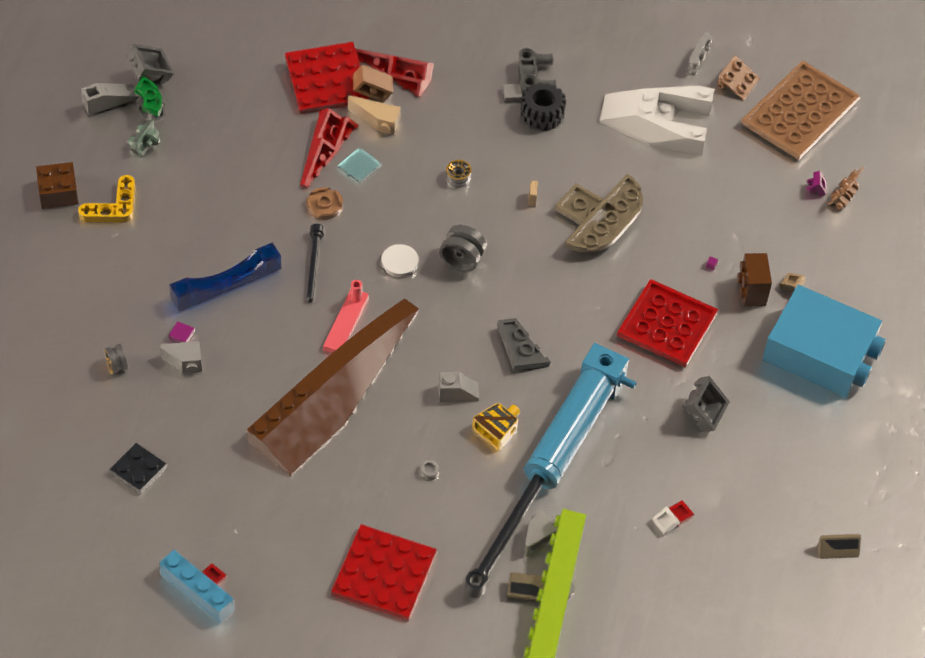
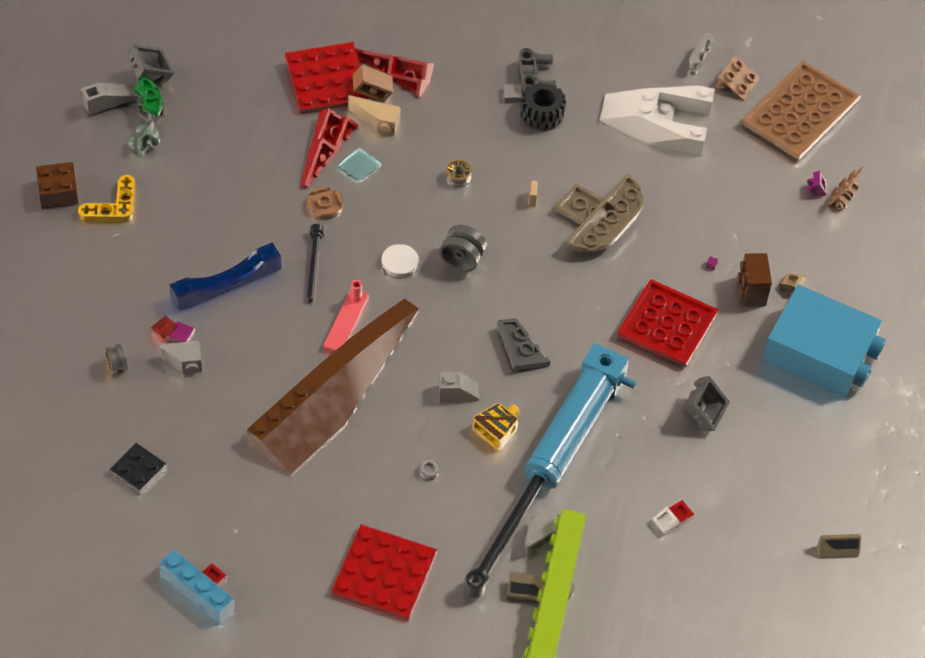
(164, 327): none -> clear red tile

